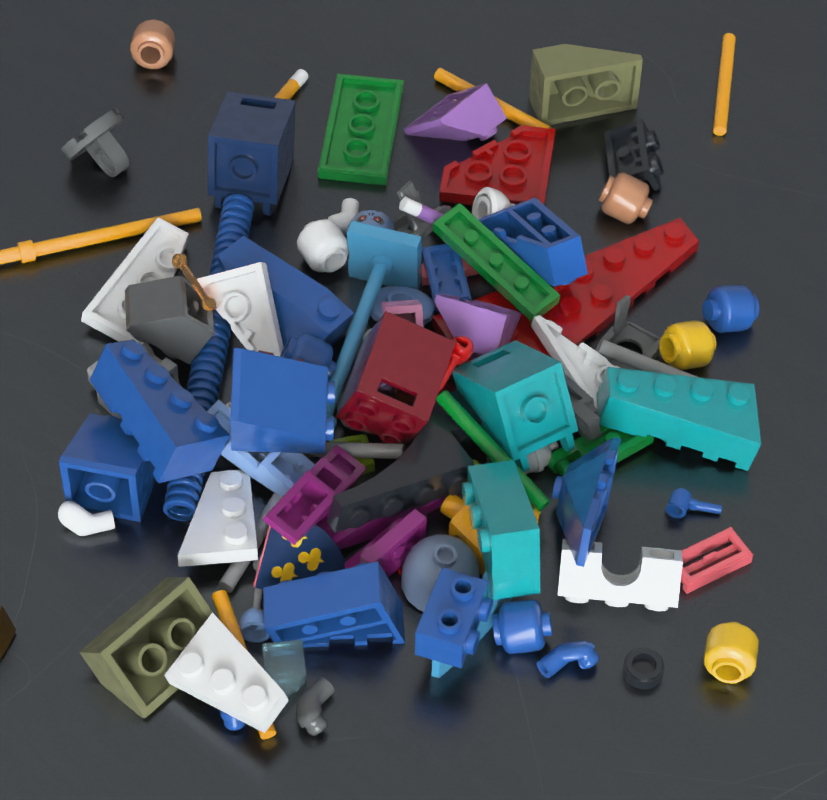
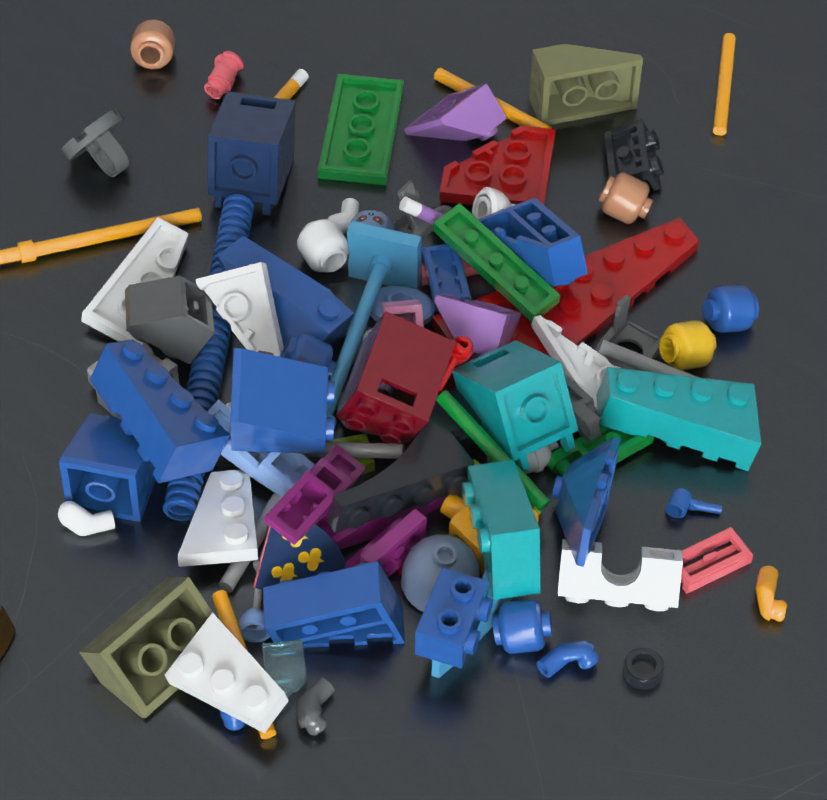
(179, 261): clear orange hinge -> none
(223, 74): none -> coral arm
(731, 652): yellow head -> none
(765, 593): none -> light orange arm

